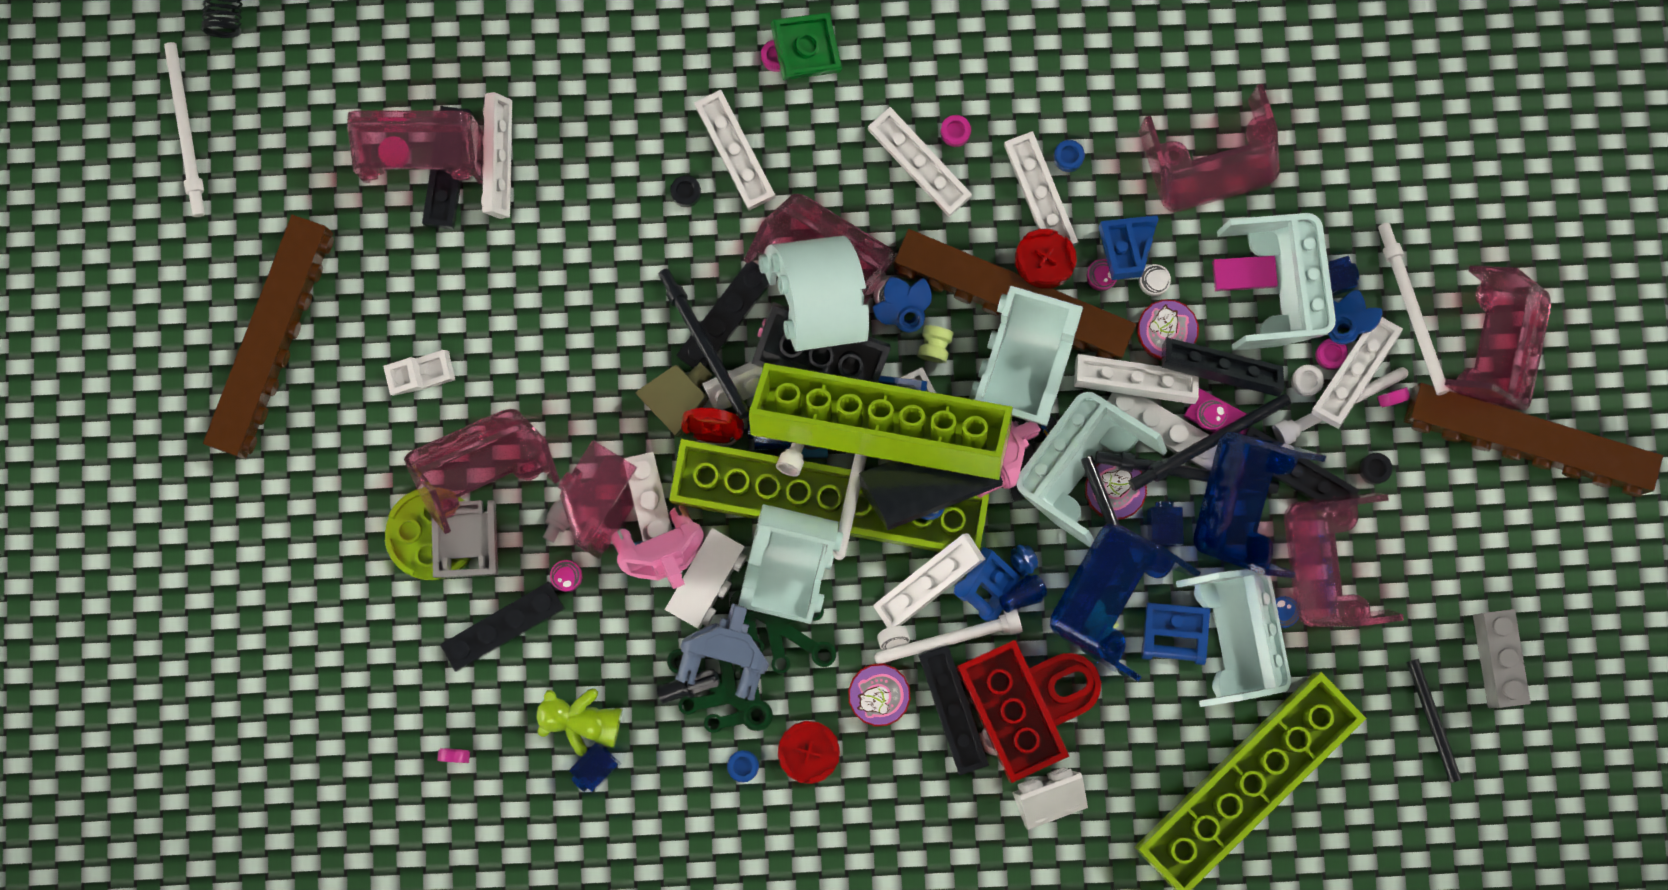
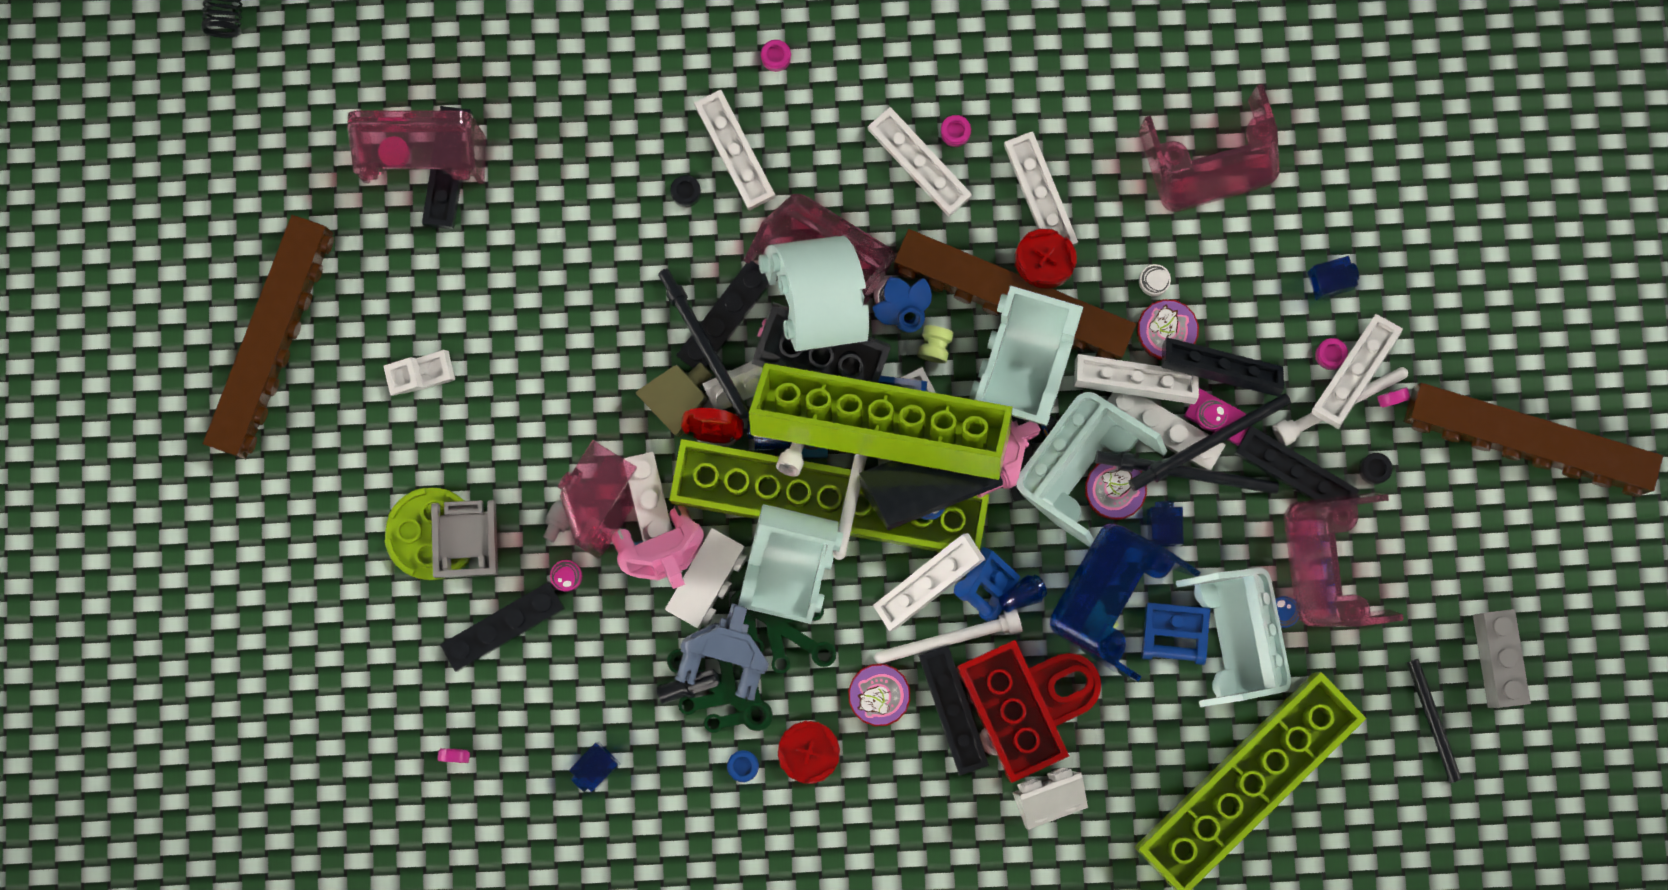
(192, 184): white bar -> none
(475, 458): clear pink windscreen -> none
(497, 155): white plate -> none
(578, 720): lime piece -> none
(806, 46): green tile -> none
(893, 637): white tile -> none
(1024, 560): blue plate -> none
(1069, 155): blue tile -> none
(1099, 275): dark pink tile -> none
(1099, 490): black bar -> none
(1127, 245): blue wing -> none
(1237, 499): clear blue windscreen -> none
(1244, 273): dark pink tile -> none
(1301, 277): light aqua windscreen -> none
(1307, 380): white tile -> none
(1353, 315): blue plate -> none
(1394, 254): white bar -> none
(1509, 340): clear pink windscreen -> none

